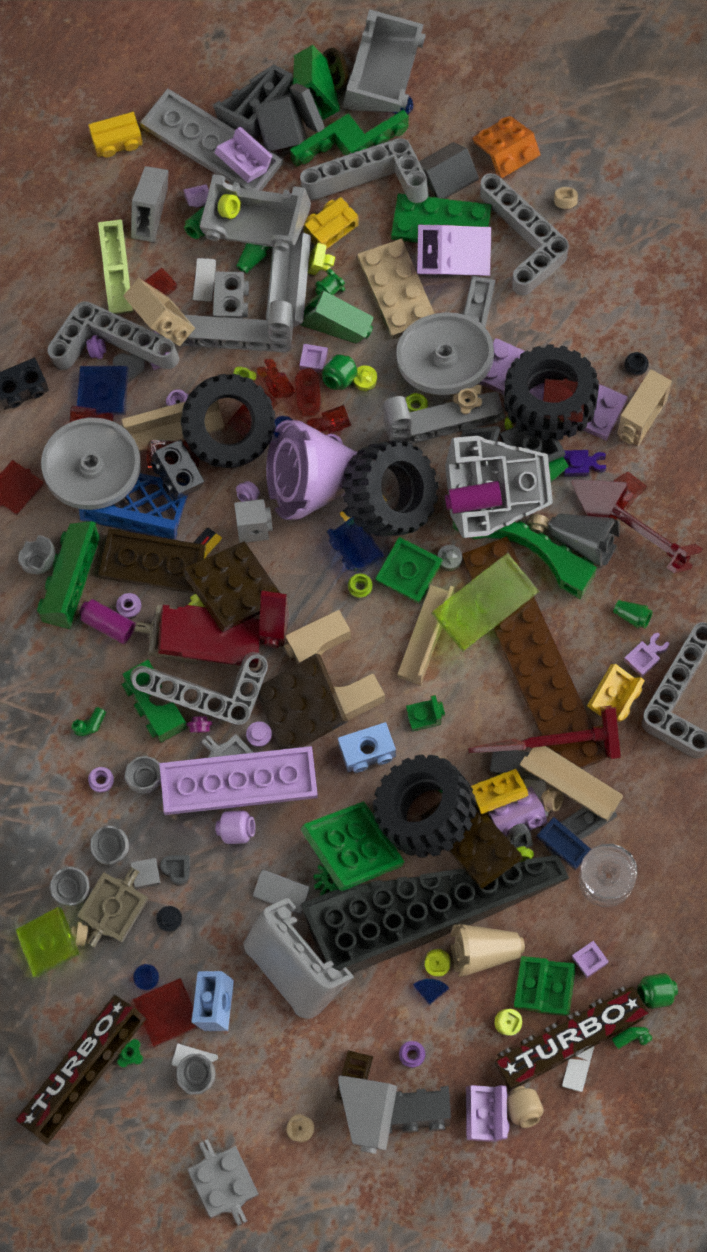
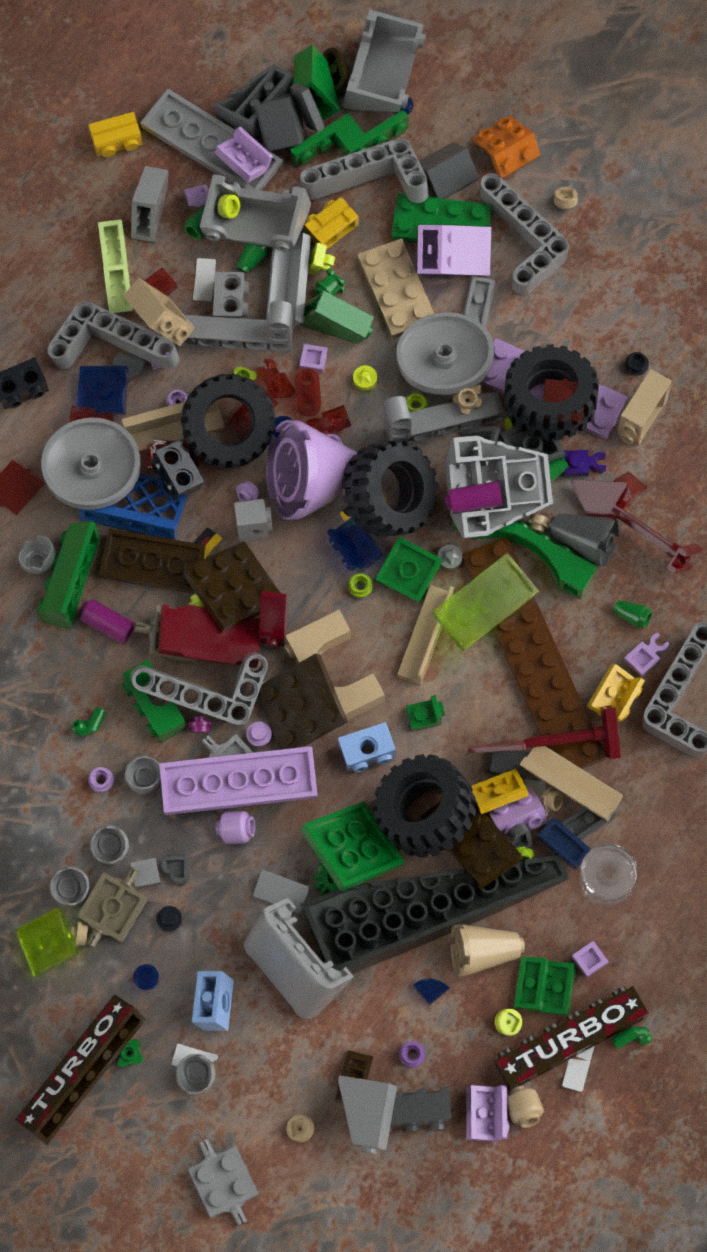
(96, 347): medium lavender plate -> none
(128, 612): lavender plate -> none
(166, 1012): clear red plate -> none
(339, 372): green head -> none
(437, 962): neon yellow tile -> none
(657, 990): green head -> none

